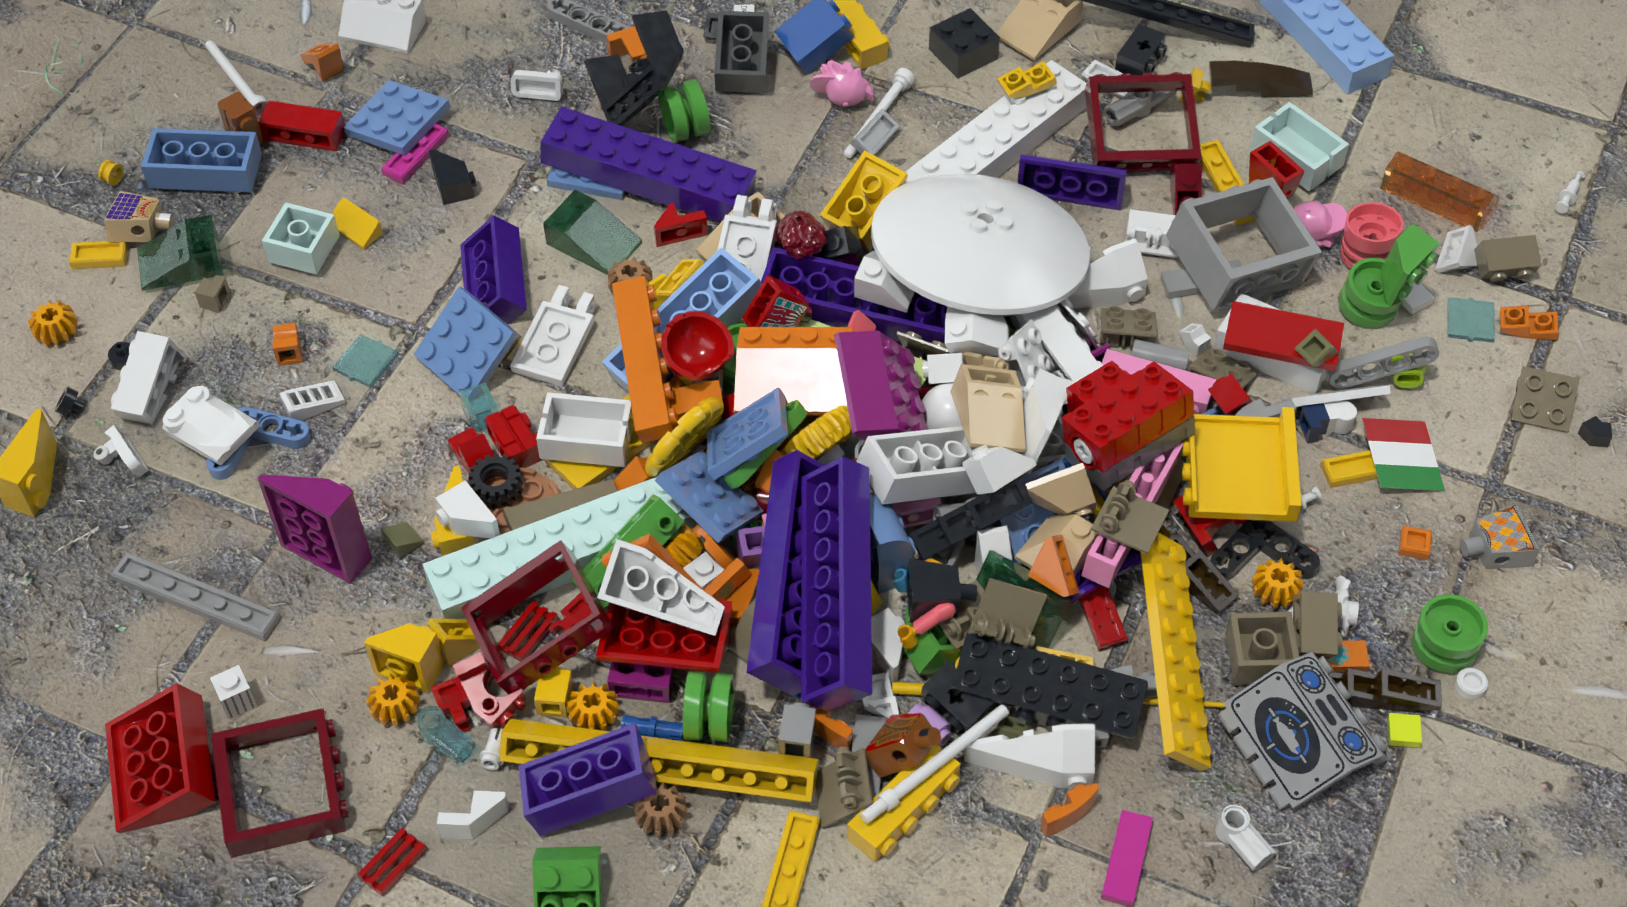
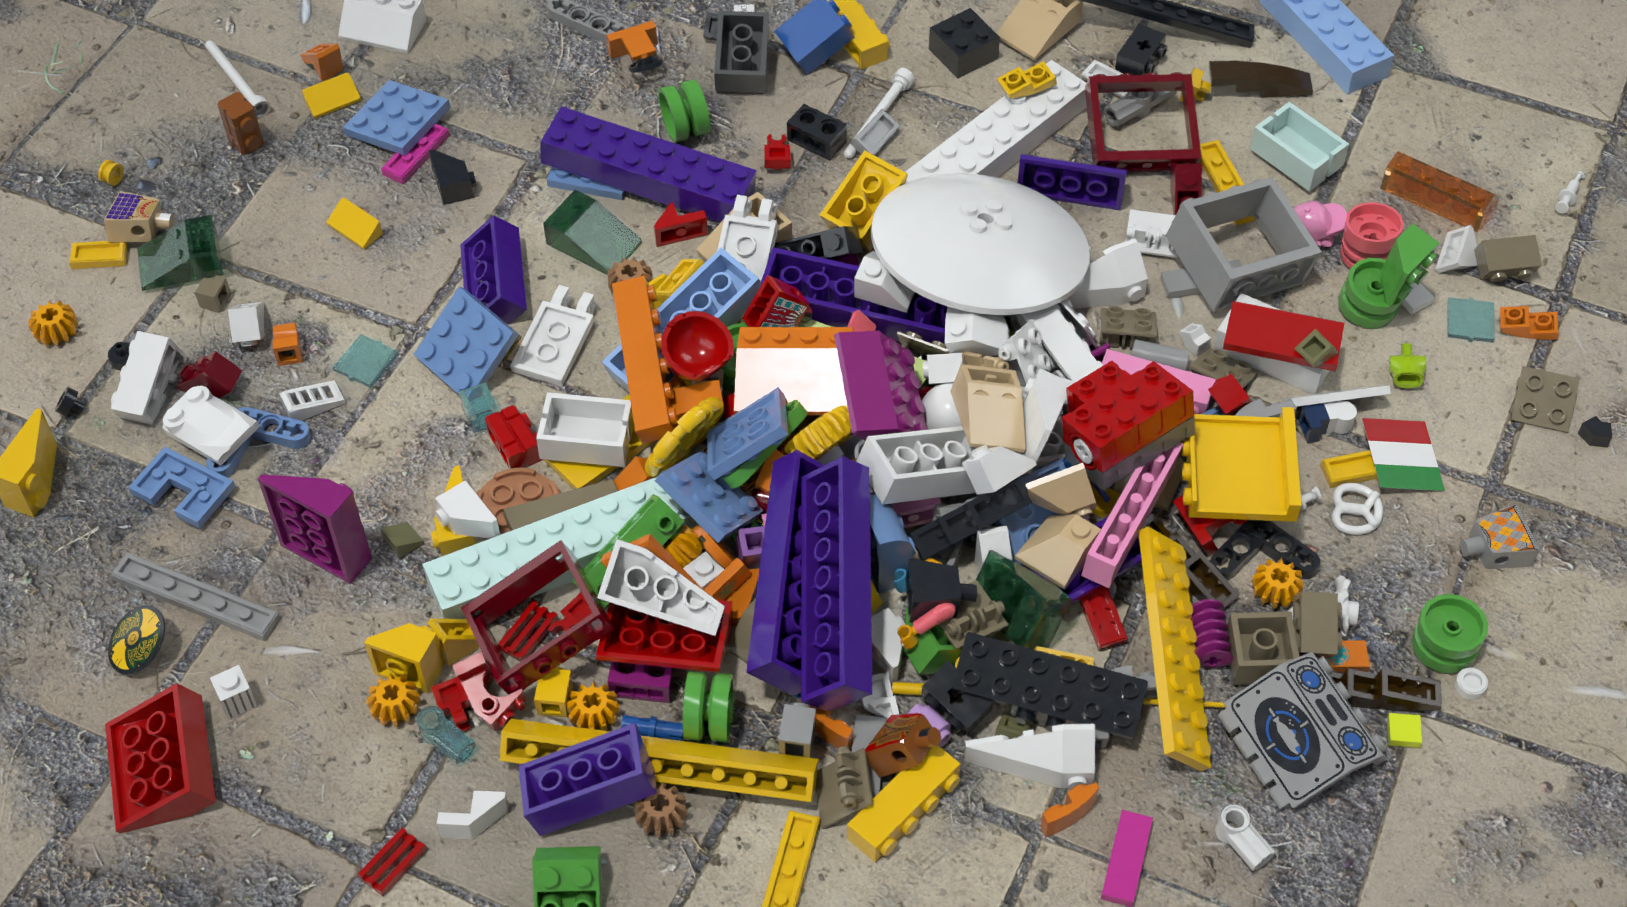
(120, 445): white piece -> none
(136, 639): none -> shield
(201, 160): medium blue brick -> none
(205, 487): none -> medium blue plate
(211, 372): none -> dark red slope
(247, 323): none -> white slope
(289, 831): dark red window -> none
(300, 238): light aqua brick -> none
(302, 125): red brick -> none
(331, 95): none -> yellow slope
(470, 447): red slope -> none
(491, 754): white pin -> none
(494, 467): black tyre -> none
(537, 84): white piece -> none
(626, 95): black windscreen -> none
(777, 153): none -> red plate
(801, 234): dark red hair -> none
(816, 132): none -> black brick
(842, 84): bright pink hair -> none
(890, 797): white bar -> none
(1008, 613): dark tan hinge -> none
(1054, 567): orange slope -> none
(1129, 518): dark tan hinge -> none
(1211, 634): none -> magenta piece
(1270, 162): red torso -> none
(1357, 509): none -> white piece
(1384, 366): light grey beam -> none
(1415, 542): orange tile -> none

